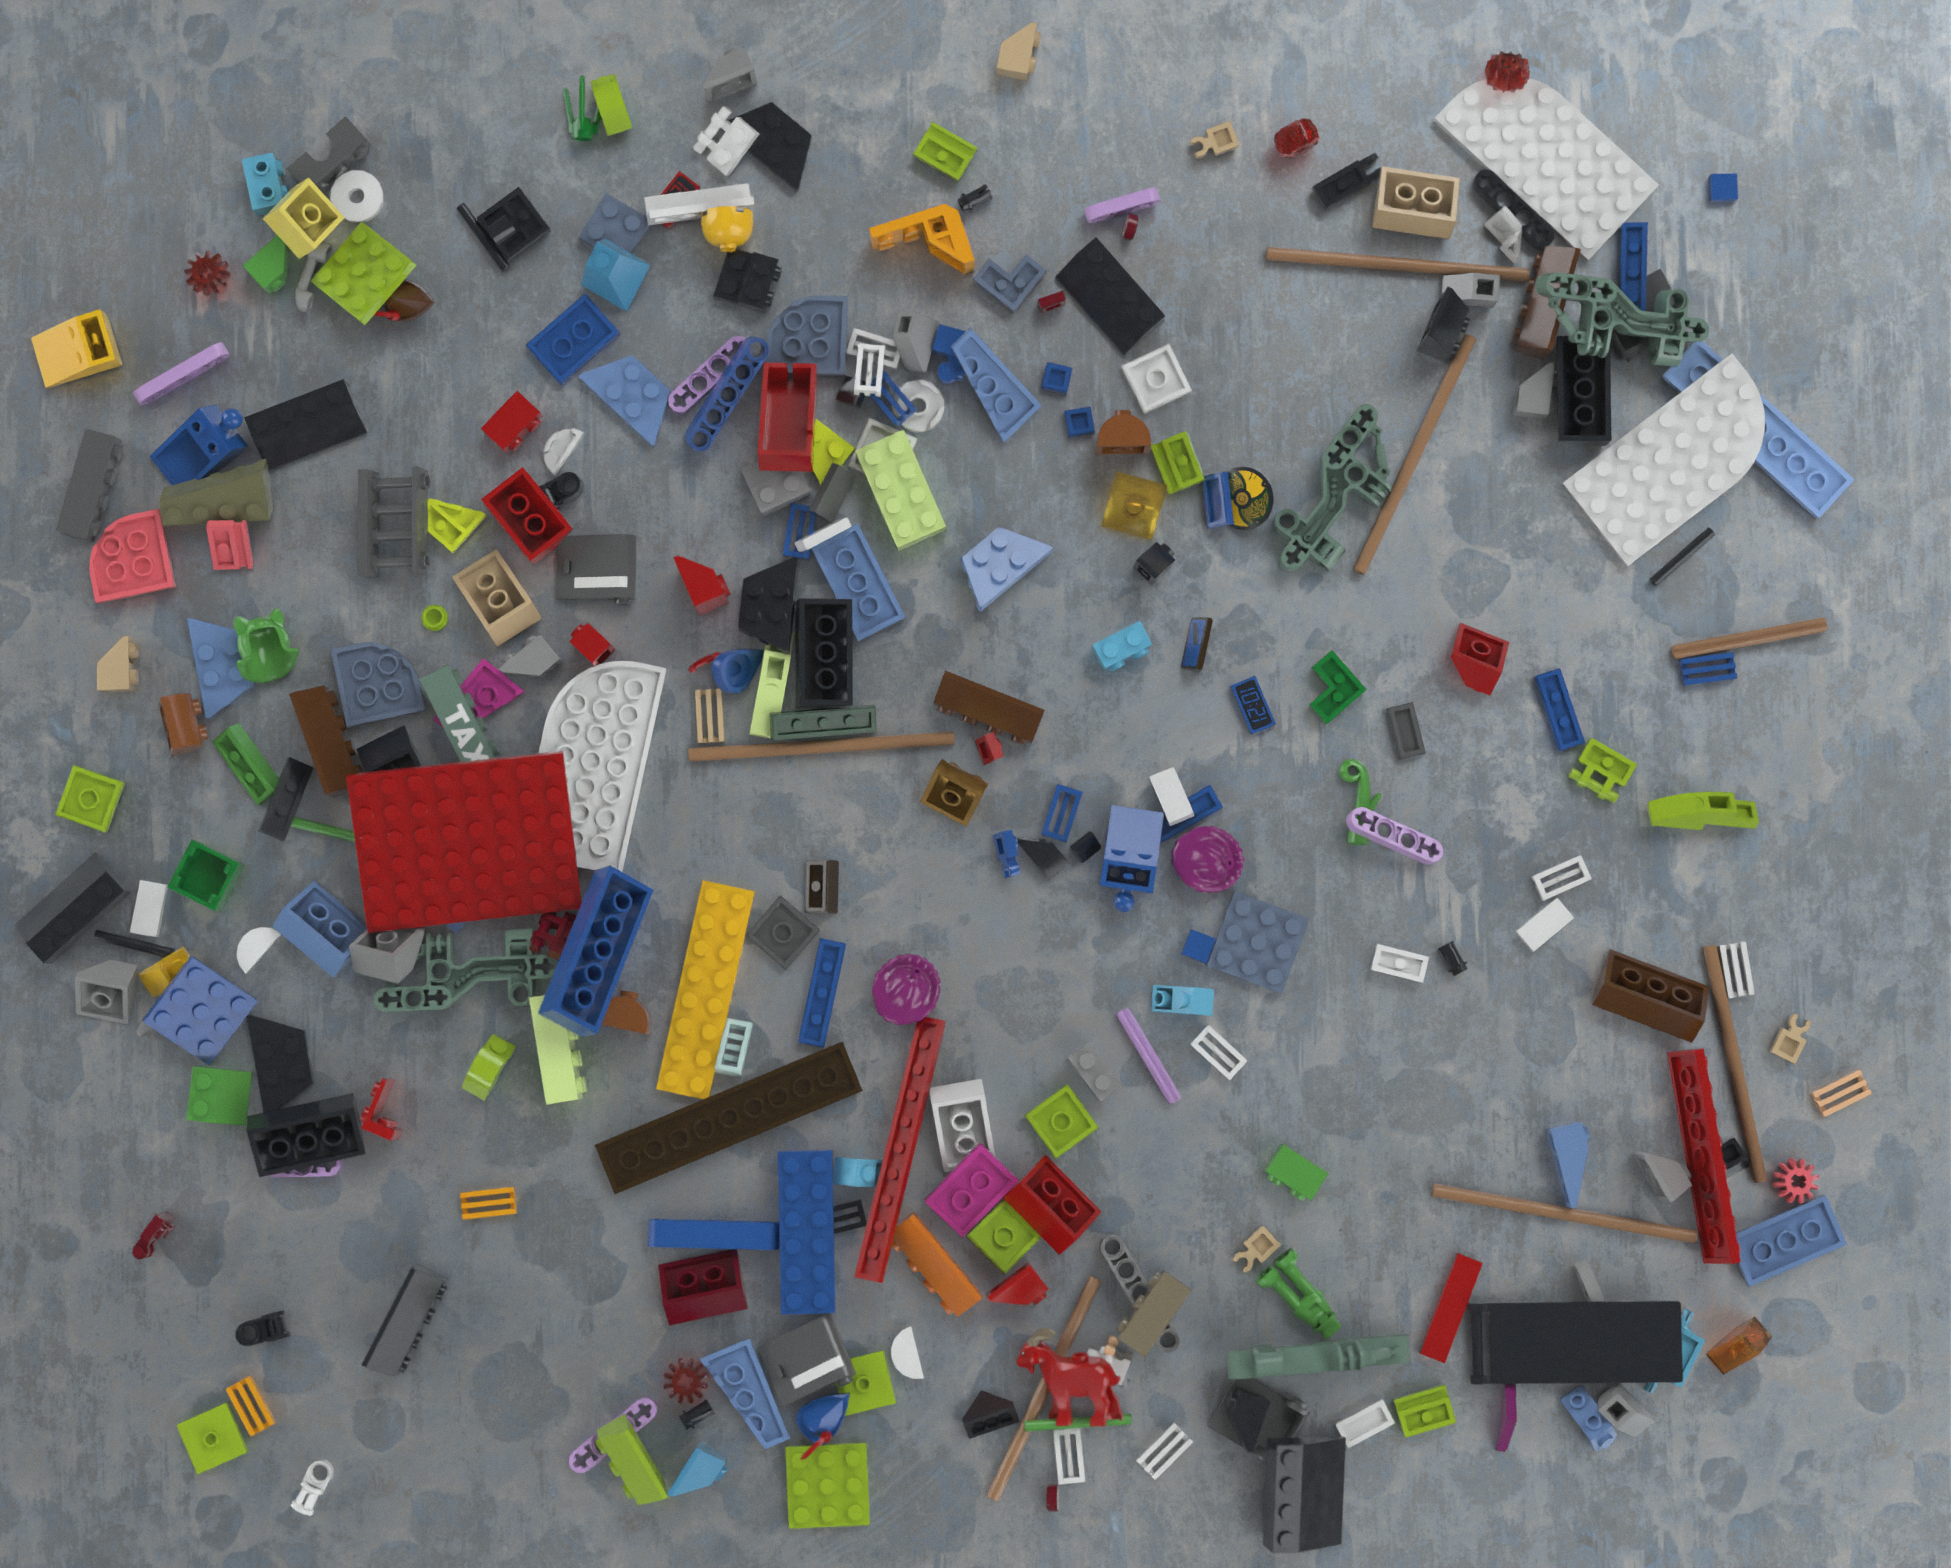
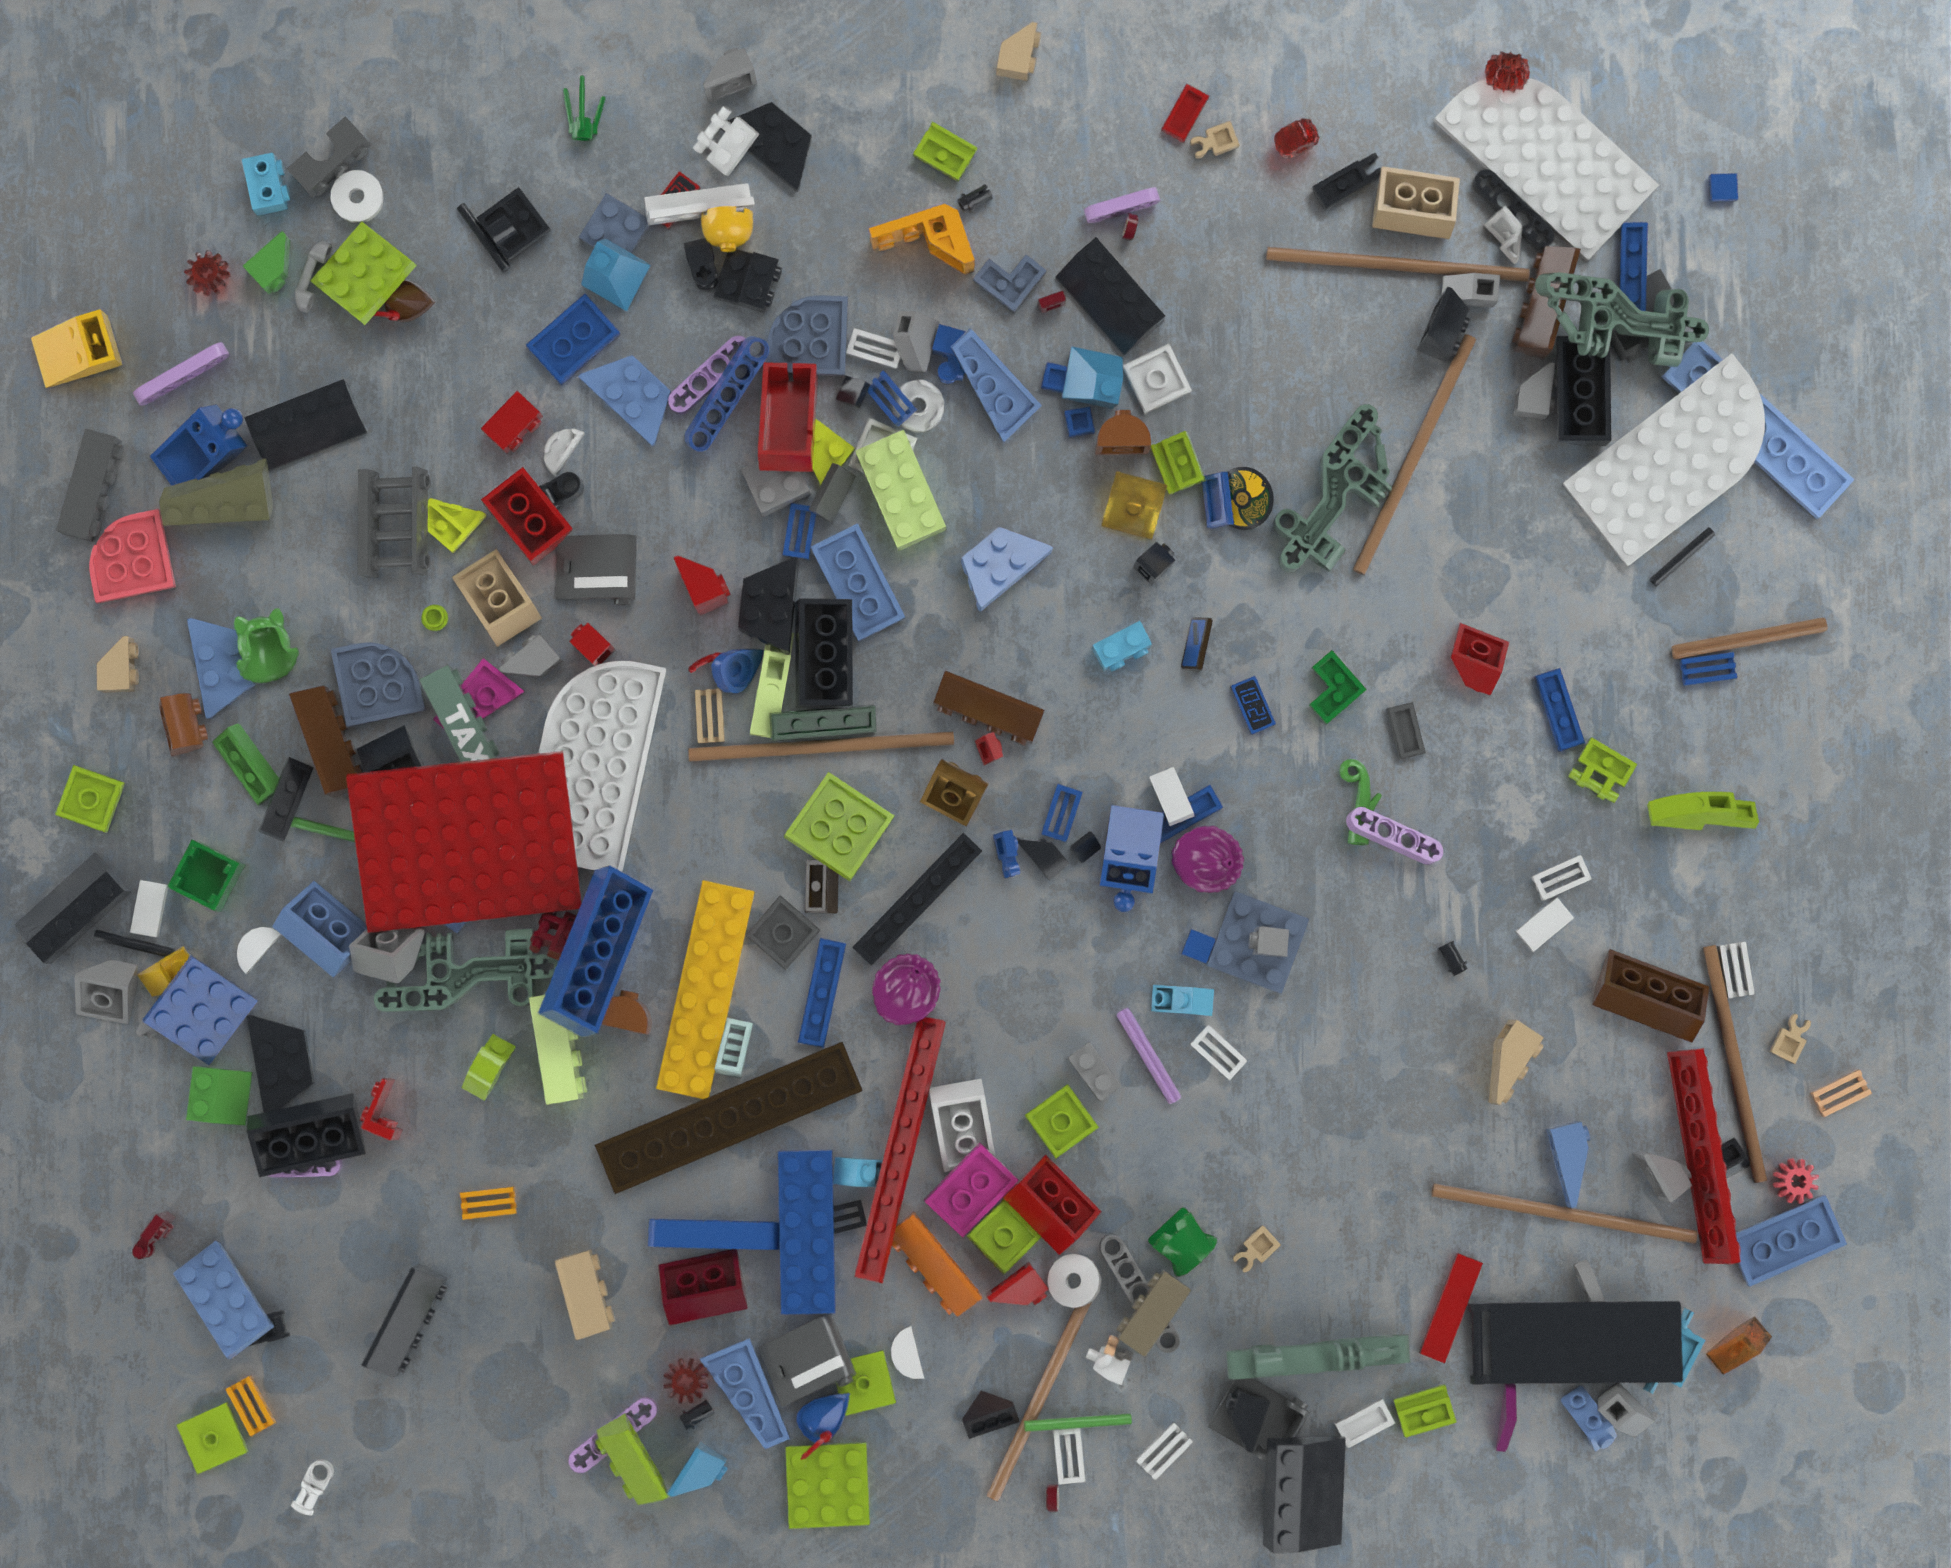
(223, 1300): none -> medium blue plate
(229, 544): coral plate -> none
(303, 218): light yellow brick -> none
(584, 1293): none -> tan slope
(611, 104): lime brick -> none
(701, 260): none -> black piece
(822, 534): white tile -> none
(839, 826): none -> lime plate
(867, 389): white tile -> none
(917, 899): none -> black plate
(1059, 1276): none -> white tile
(1072, 1377): red animal -> none
(1093, 378): none -> dark azure slope
(1182, 1242): none -> green piece
(1185, 113): none -> red tile
(1269, 941): none -> light grey slope
(1295, 1172): bright green brick -> none
(1312, 1307): bright green piece -> none
(1399, 963): white plate -> none
(1510, 1056): none -> tan slope

